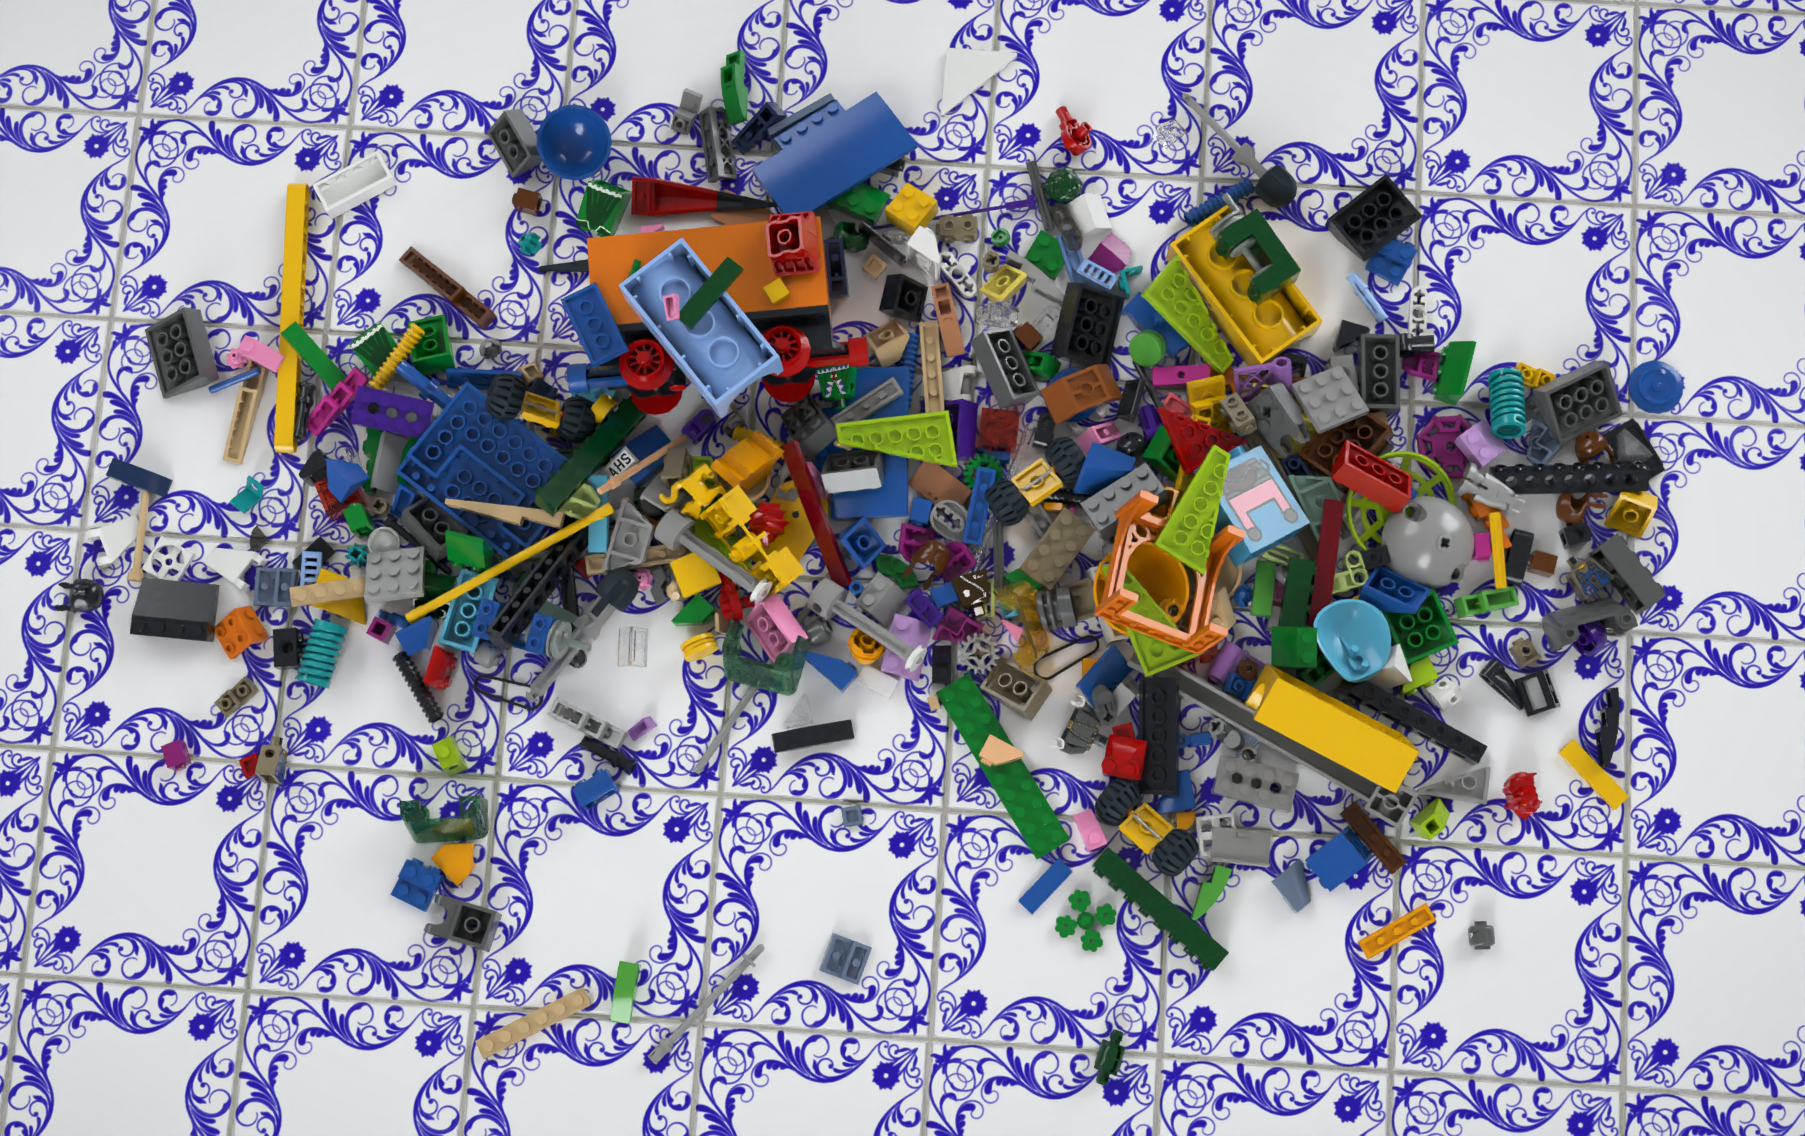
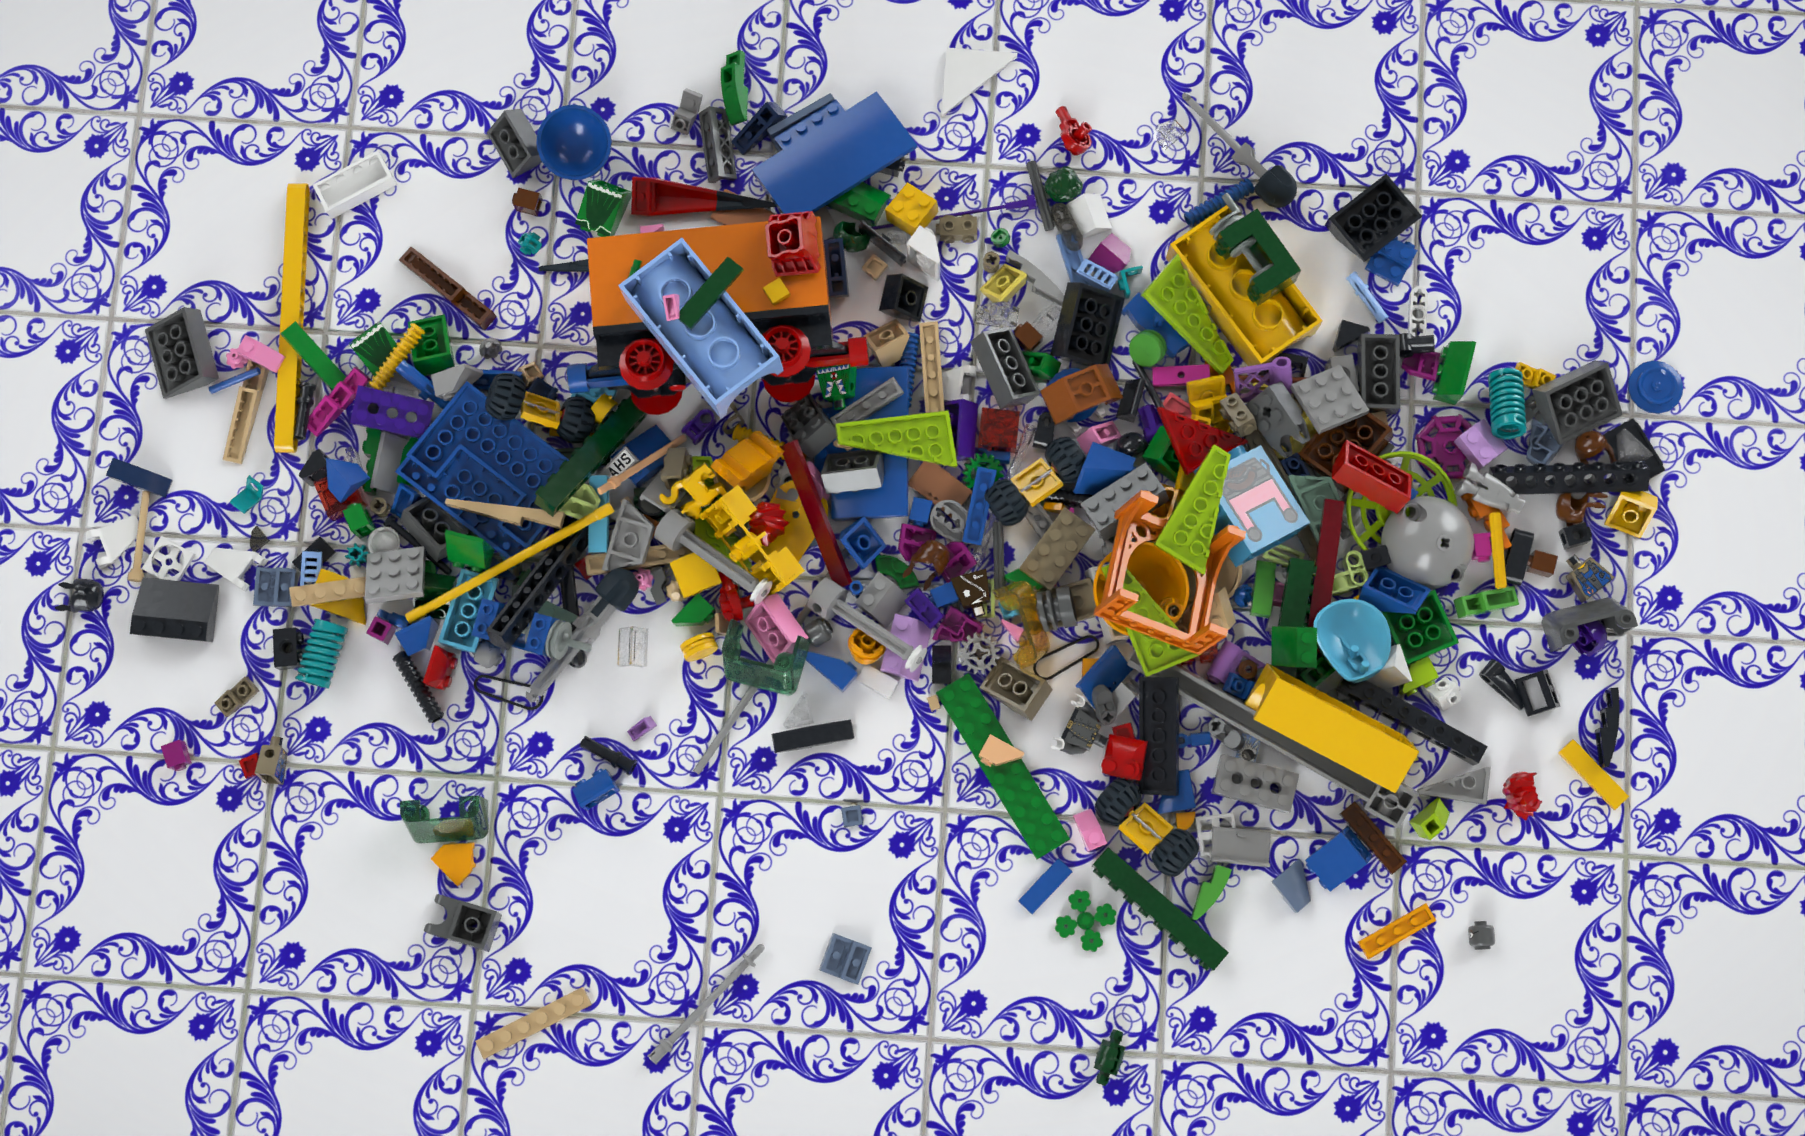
(239, 631): orange bracket -> none
(417, 884): blue plate -> none
(449, 755): lime torso -> none
(450, 381): none -> light grey slope
(588, 723): light grey slope -> none
(594, 325): blue tile -> none
(625, 992): bright green slope -> none
(947, 320): nougat slope -> none
(961, 288): white beam -> none
(1046, 255): green plate -> none
(1524, 659): dark tan brick -> none
(1631, 578): dark grey brick -> none

